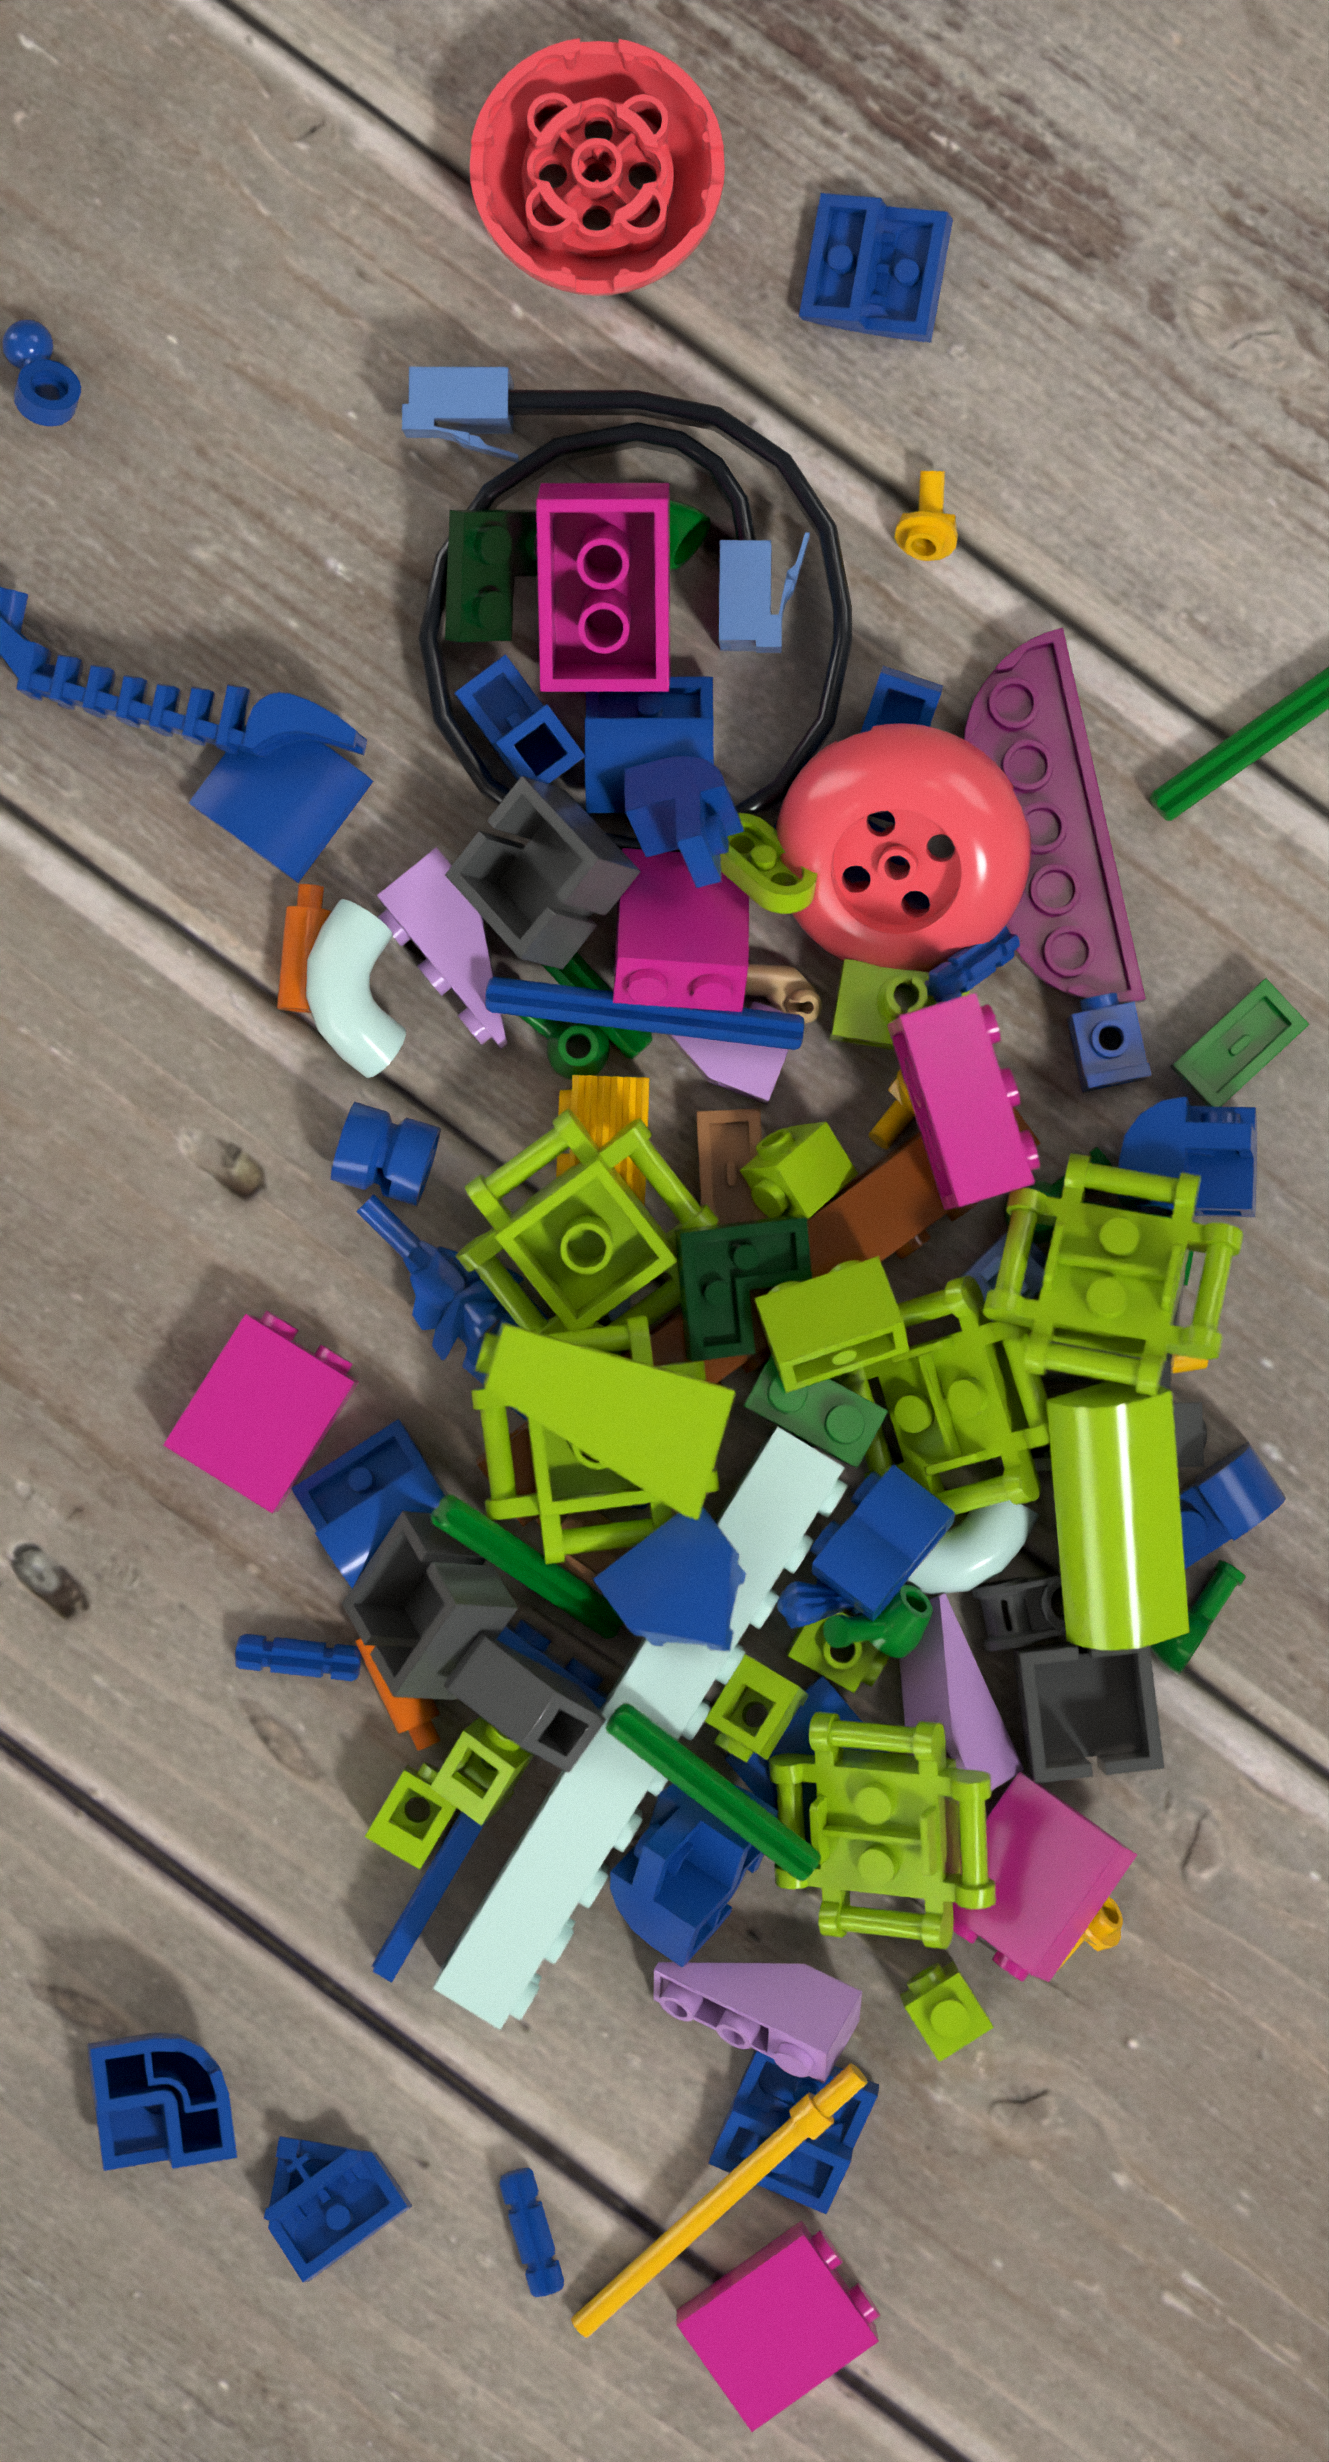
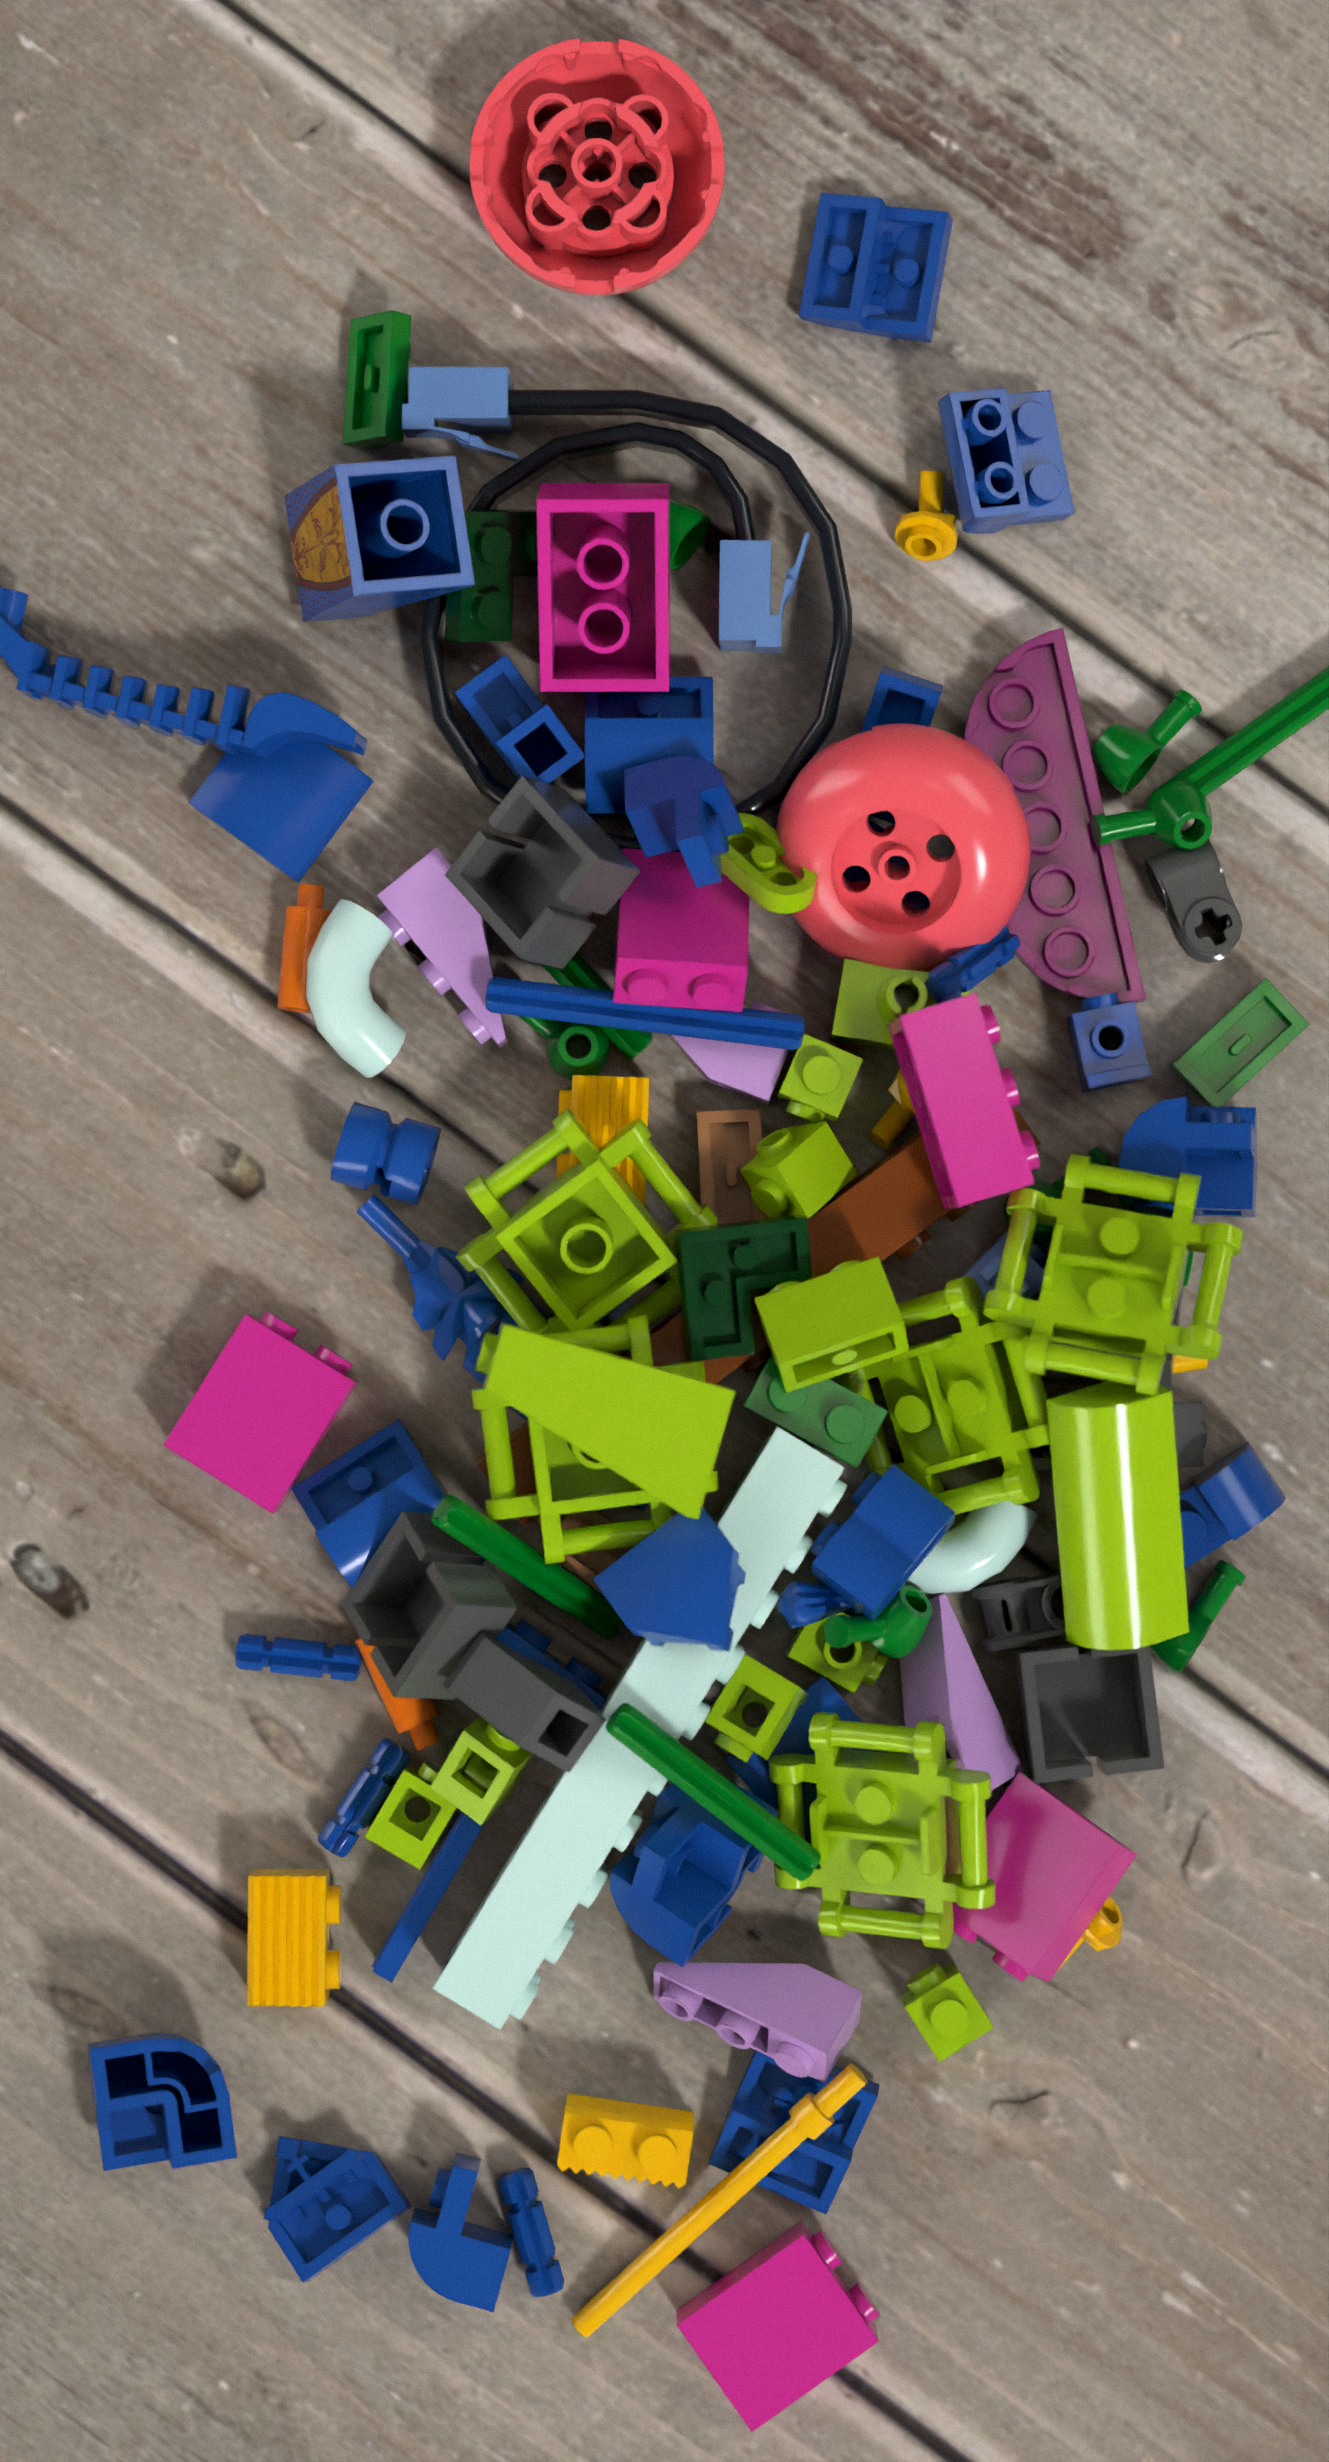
(45, 388): blue plate -> none
(291, 1937): none -> yellow brick
(364, 1797): none -> blue axle
(376, 379): none -> green plate
(378, 537): none -> blue slope
(455, 2255): none -> blue brick
(626, 2140): none -> yellow brick
(784, 989): tan arm -> none
(818, 1081): none -> lime brick
(1005, 459): none -> blue brick
(1129, 754): none -> green bar
(1163, 817): none -> green bar
(1194, 887): none -> dark grey piece

